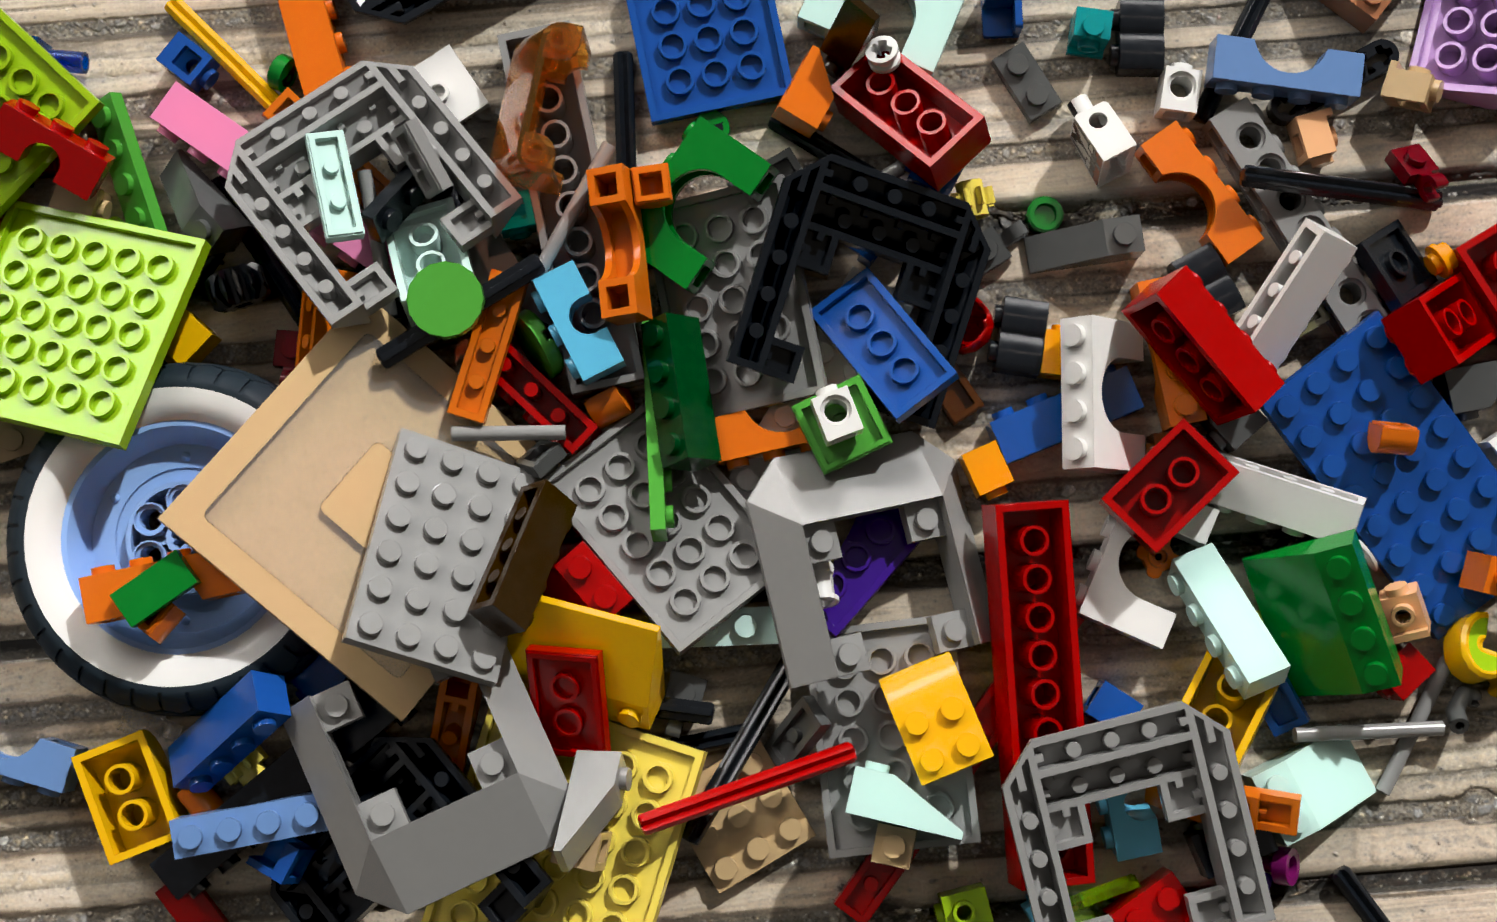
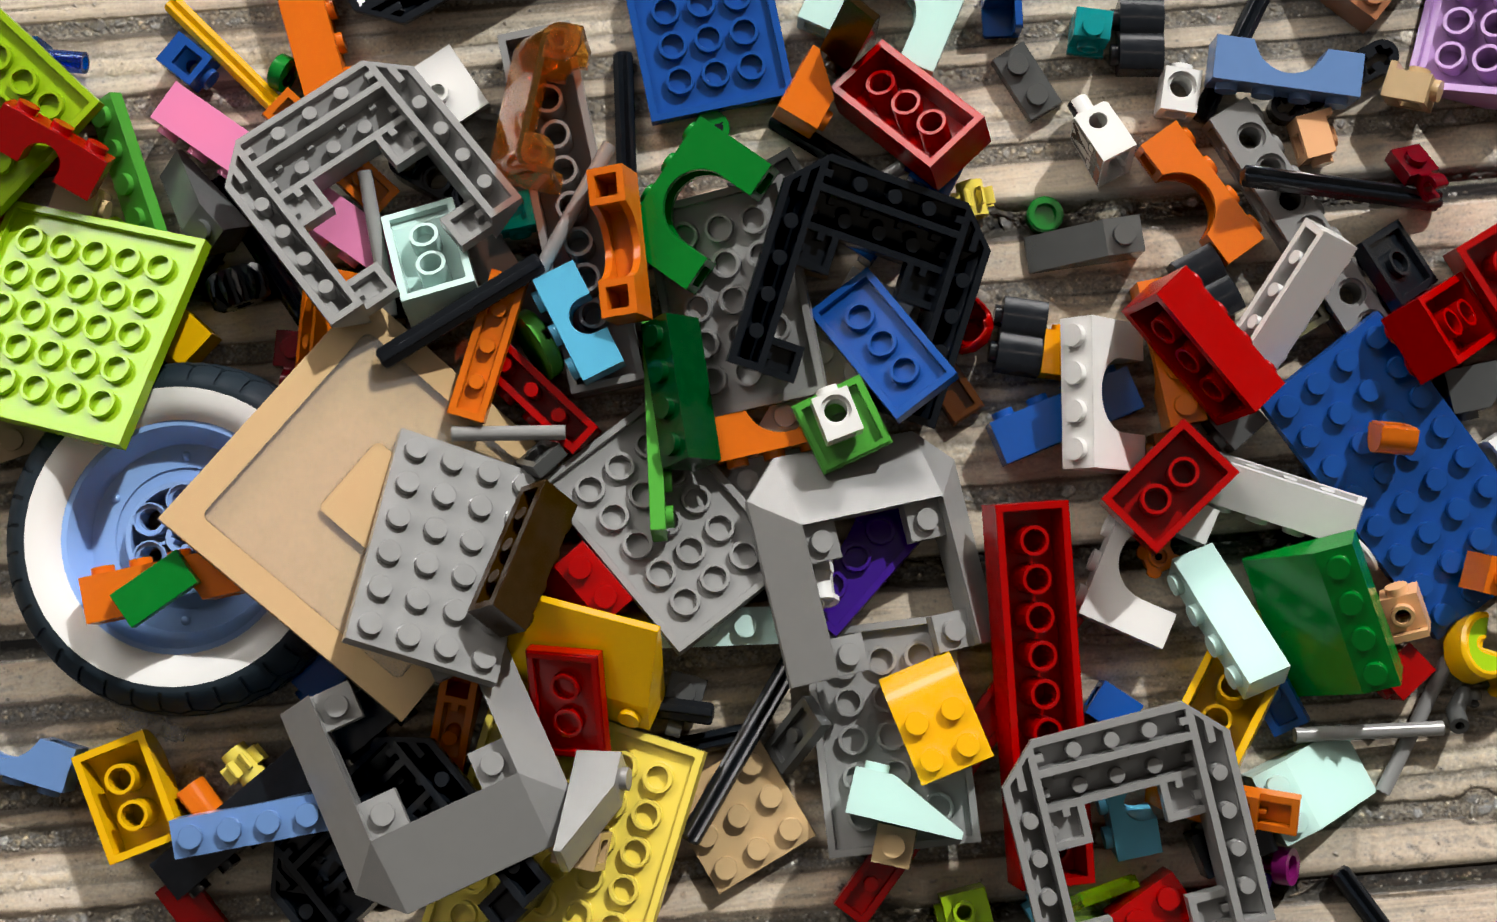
(162, 623): orange brick -> none
(229, 731): blue brick -> none
(283, 860): blue panel -> none
(334, 186): light aqua tile -> none
(392, 206): black plate -> none
(421, 158): light grey plate -> none
(445, 300): bright green tile -> none
(610, 406): orange brick -> none
(652, 186): orange brick -> none
(746, 788): red axle -> none
(878, 45): white bush -> none
(986, 471): light orange brick -> none
(1000, 242): dark grey plate -> none
(1440, 260): light orange plate -> none

